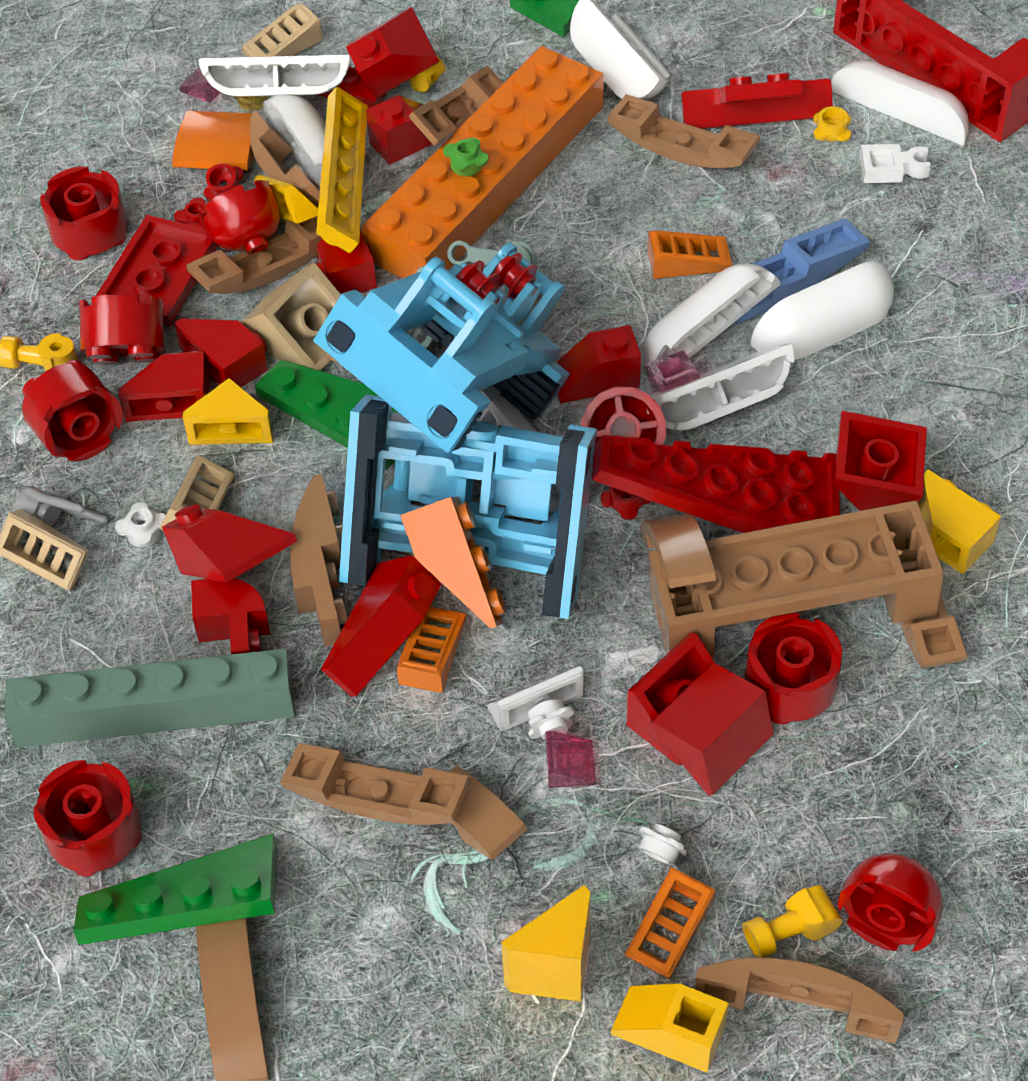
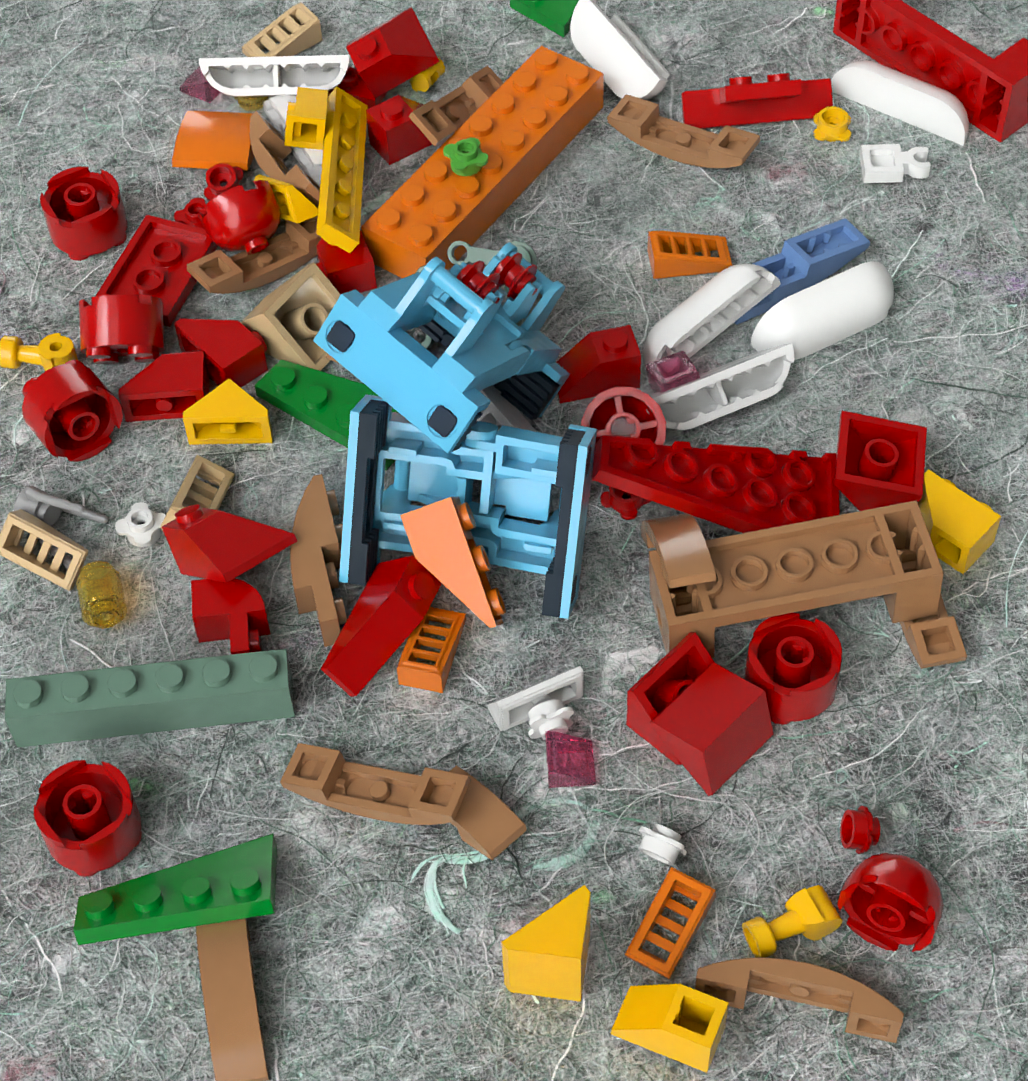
(101, 595): none -> clear yellow brick
(306, 119): none -> yellow brick
(859, 830): none -> red plate

